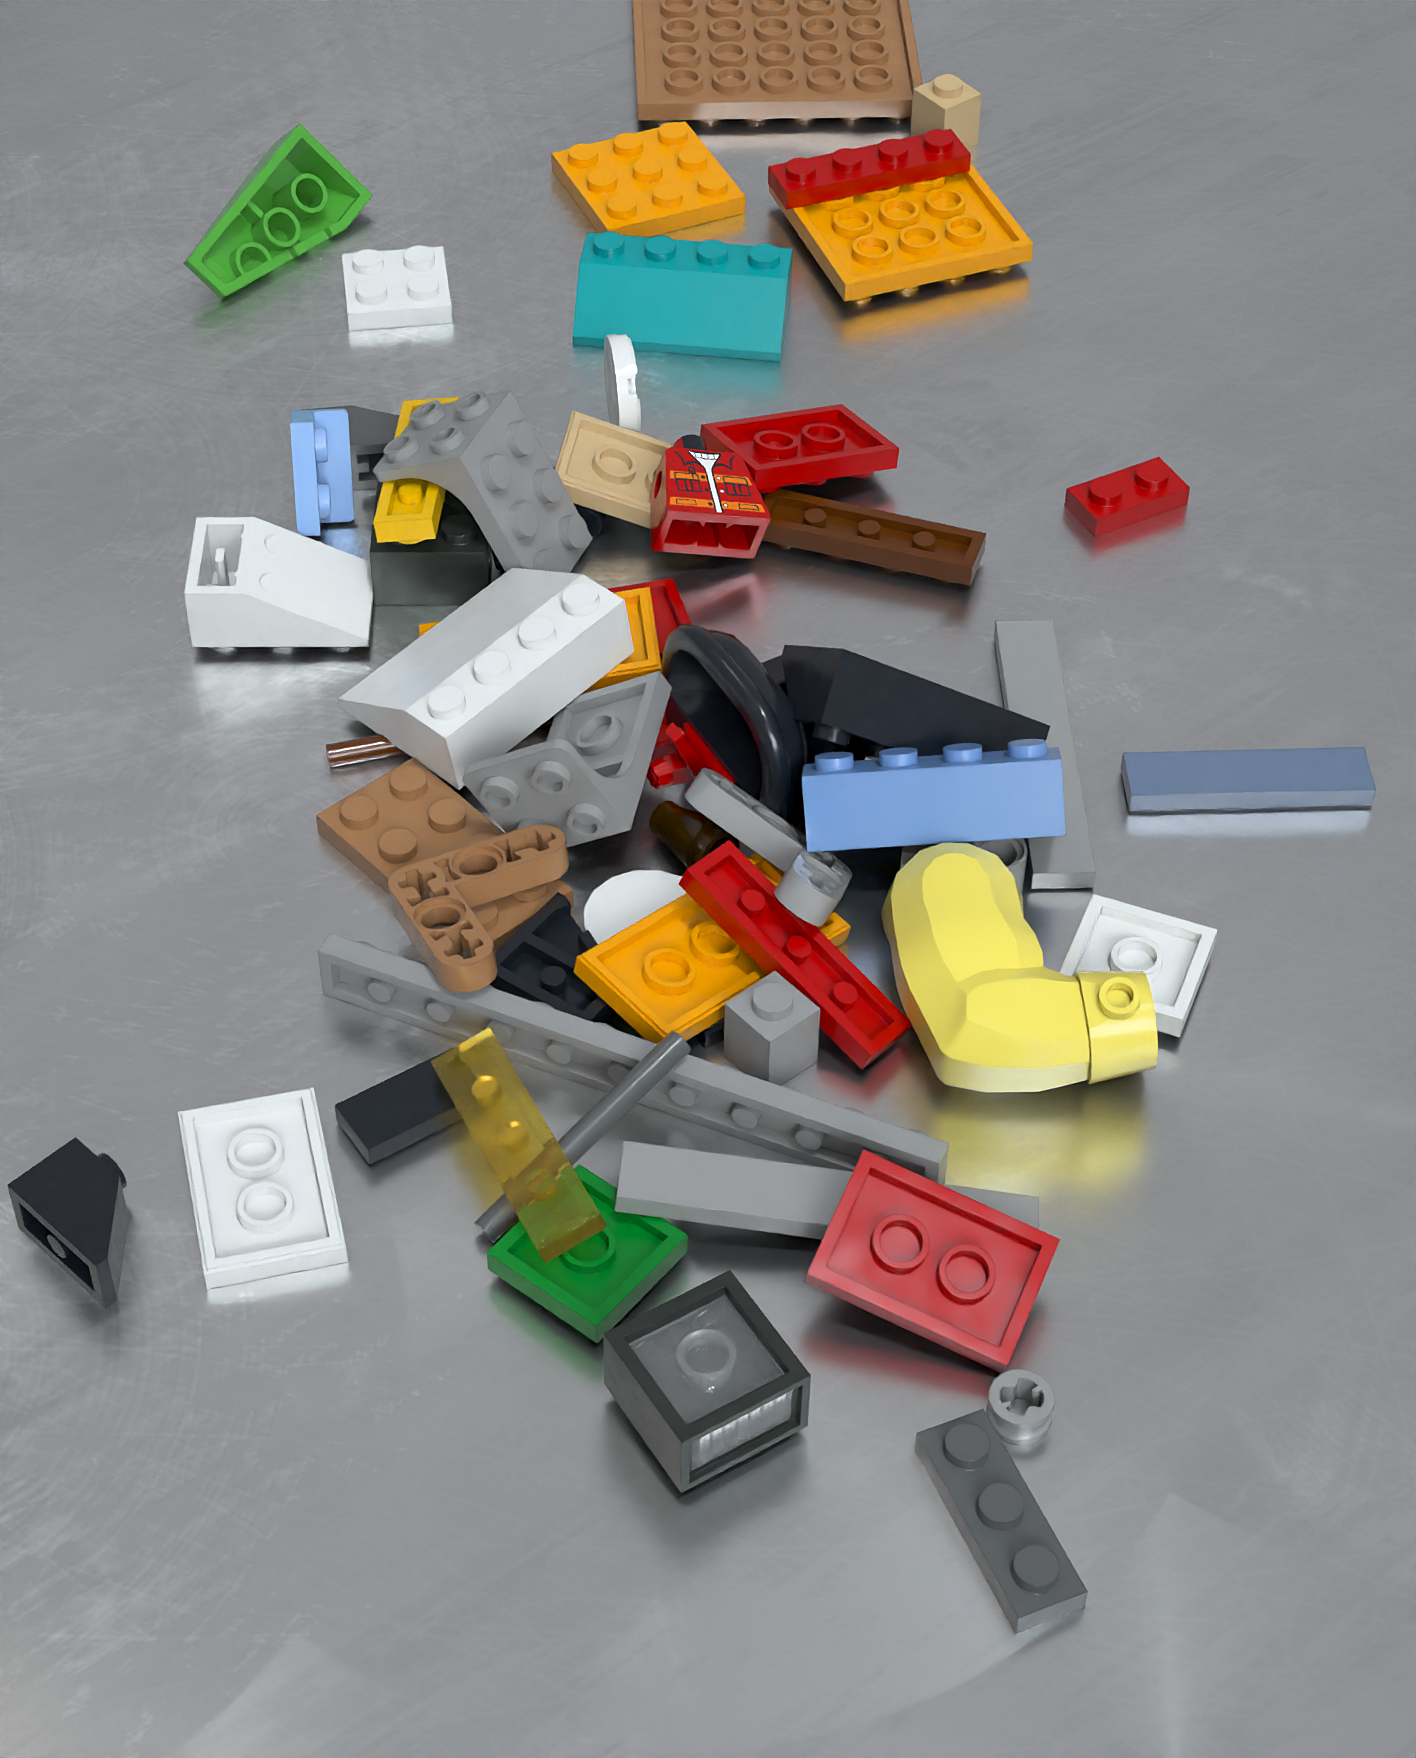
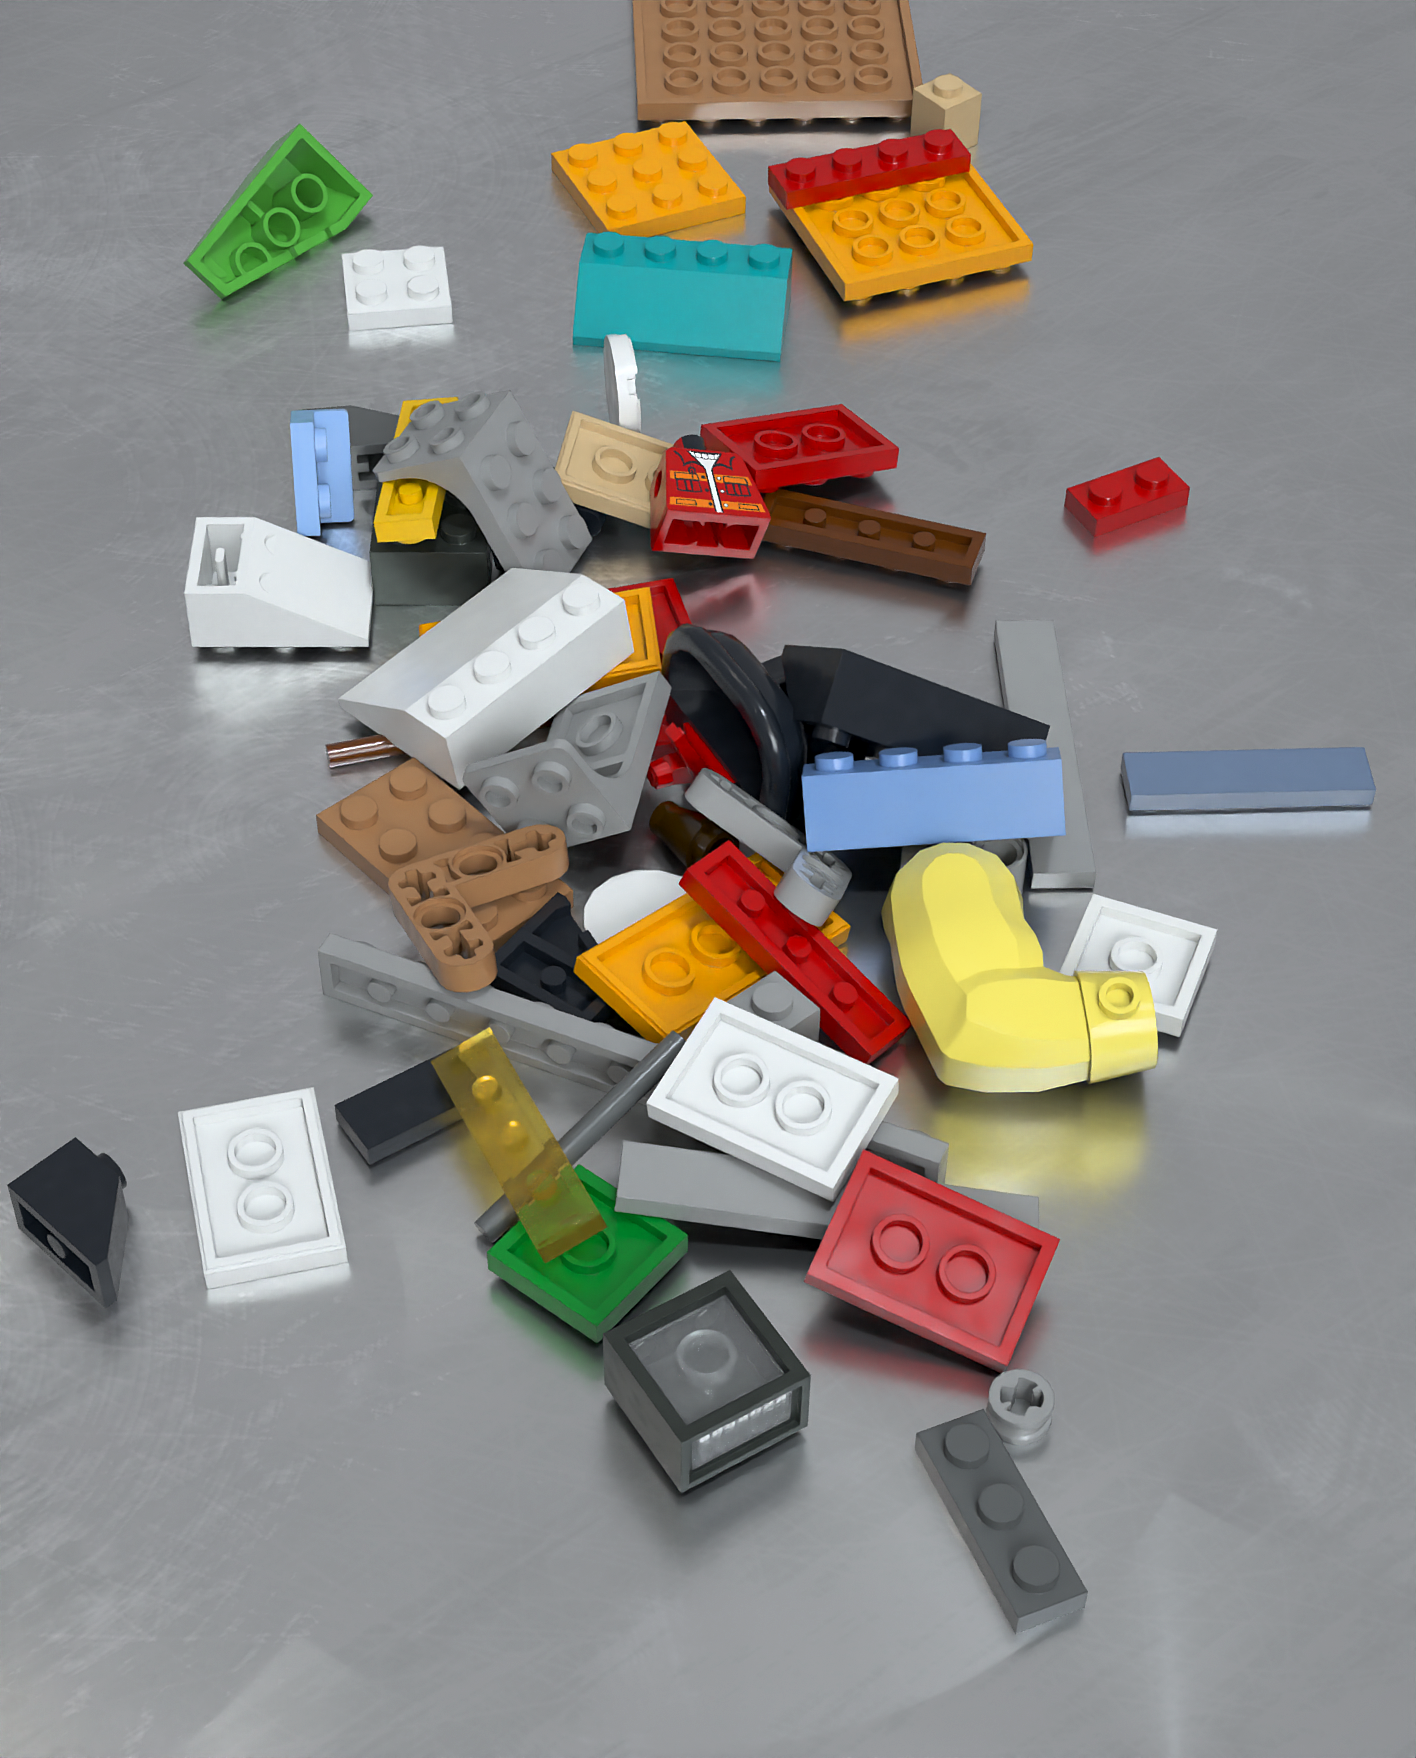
(773, 1098): none -> white plate

